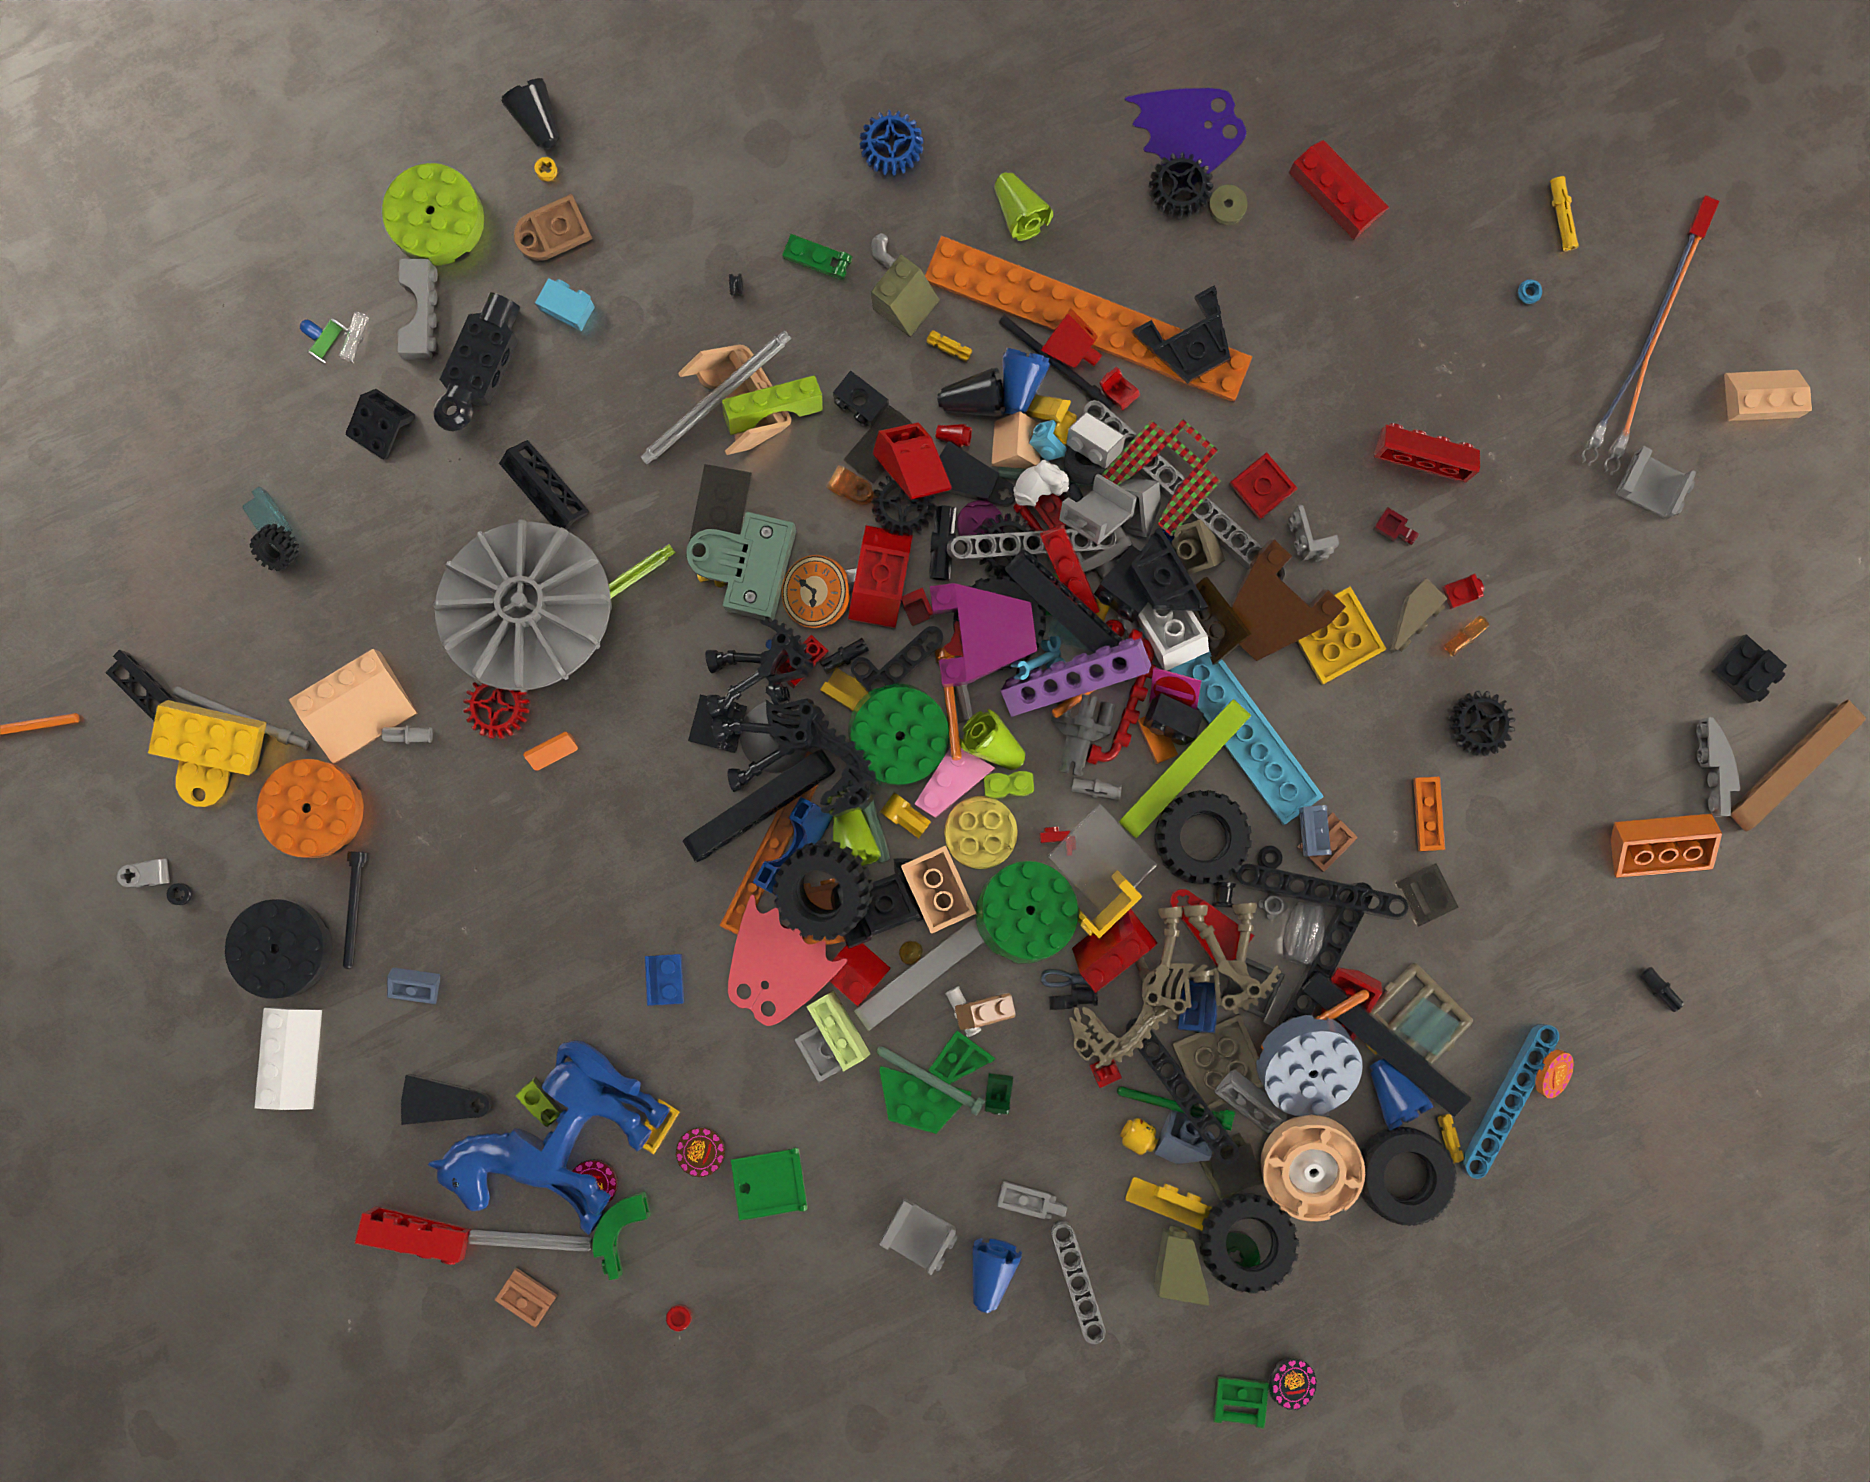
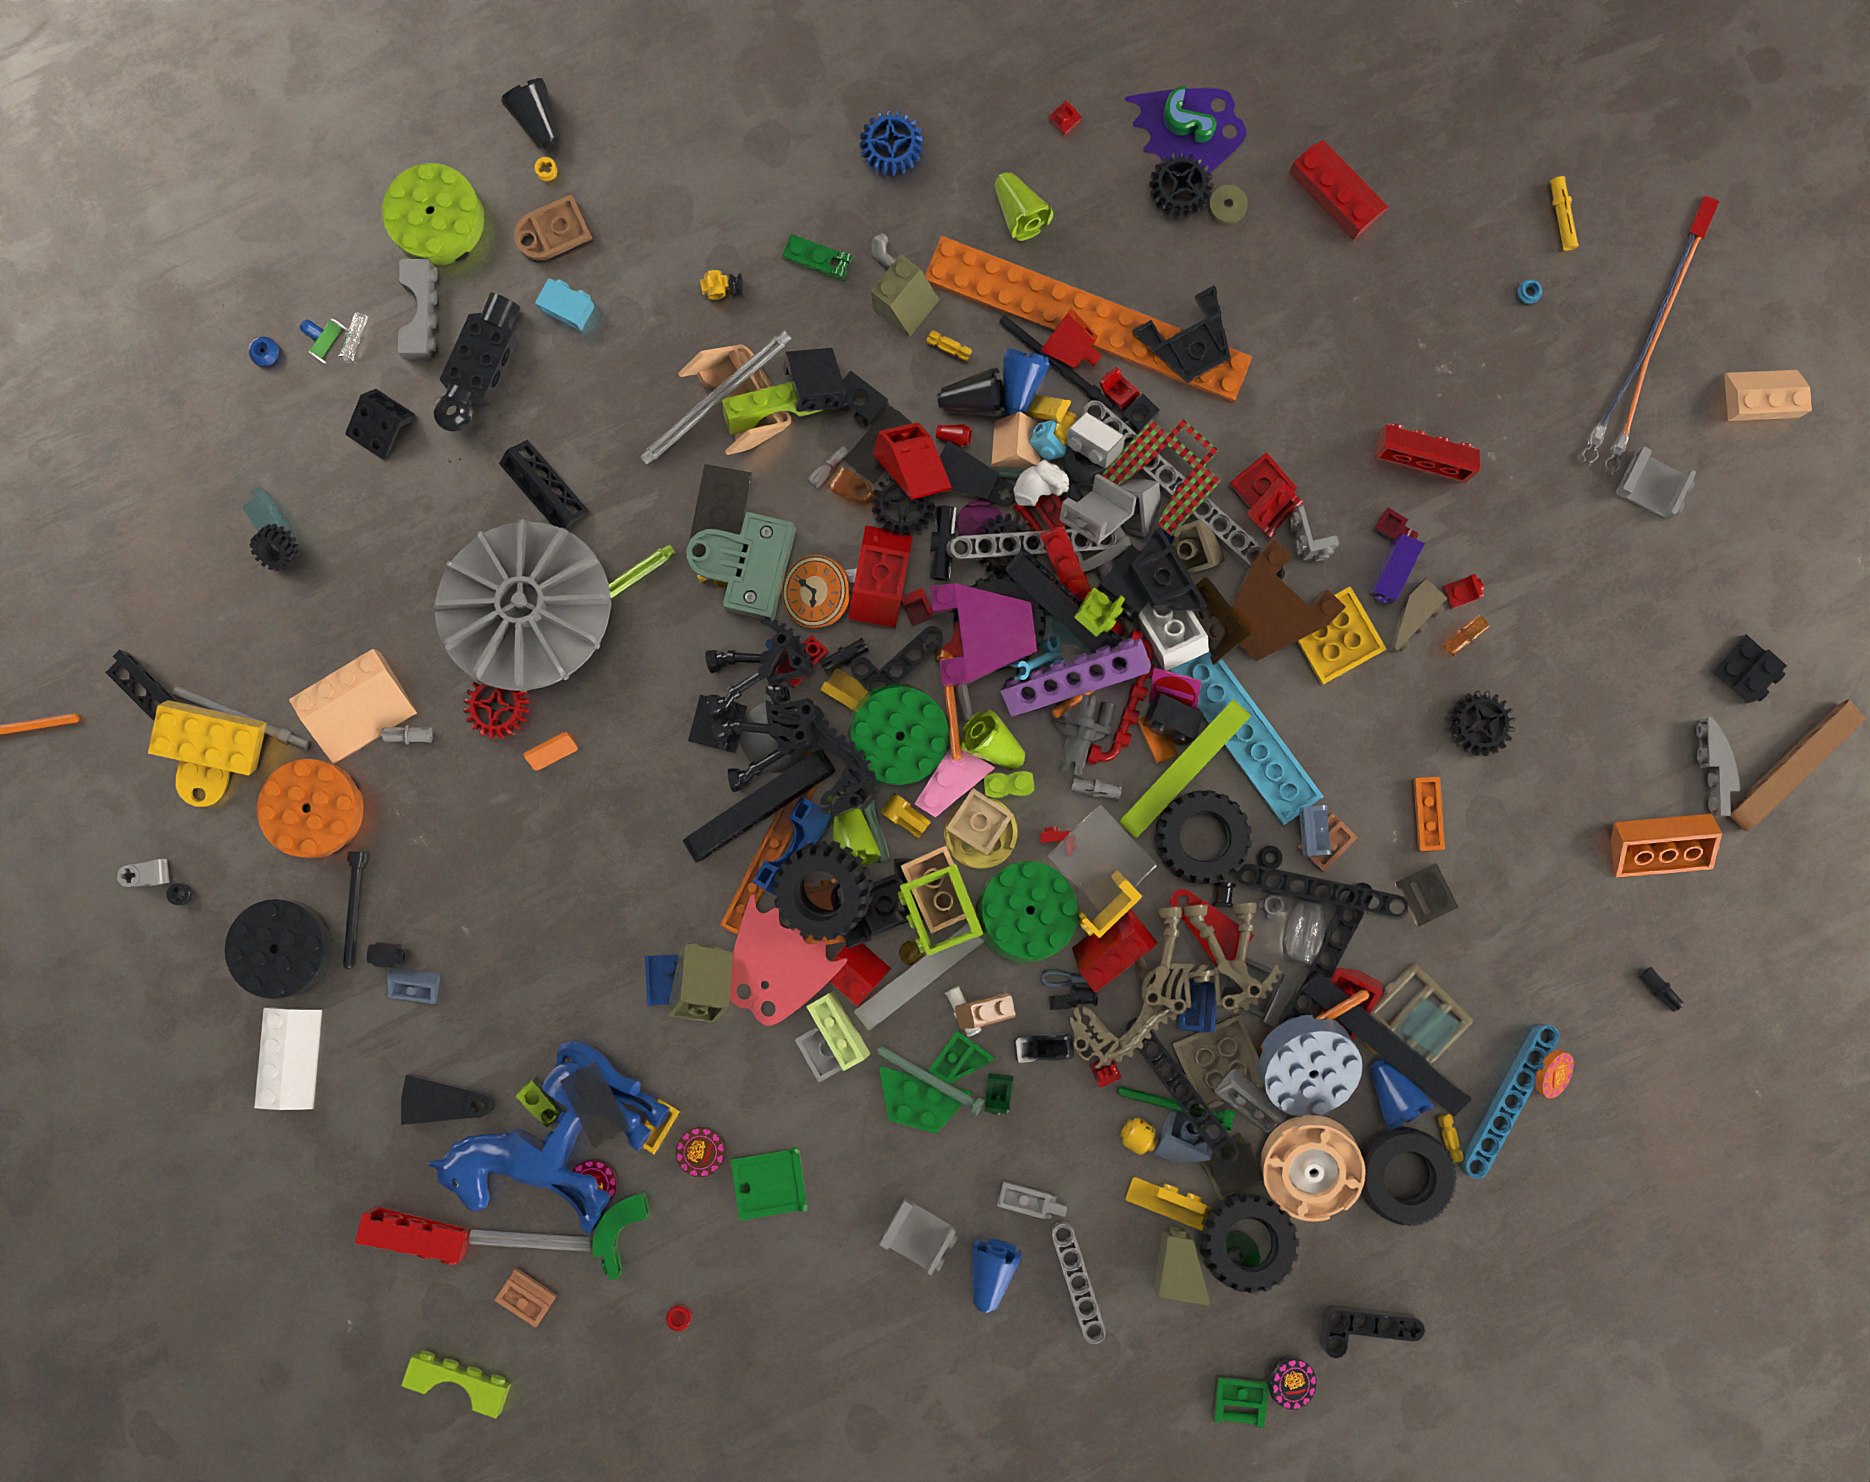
(268, 356): none -> blue plate
(386, 955): none -> black brick
(485, 1391): none -> lime arch
(595, 1104): none -> clear smoke piece
(701, 983): none -> olive slope
(714, 284): none -> yellow gear
(815, 379): none -> black panel
(822, 472): none -> light grey piece
(915, 920): none -> lime window
(979, 821): none -> tan plate
(1044, 1047): none -> black animal
(1065, 118): none -> red tile
(1098, 612): none -> lime bracket
(1141, 405): none -> black brick
(1185, 121): none -> green animal
(1270, 504): none -> red plate
(1371, 1328): none -> black beam
(1396, 569): none -> dark purple slope

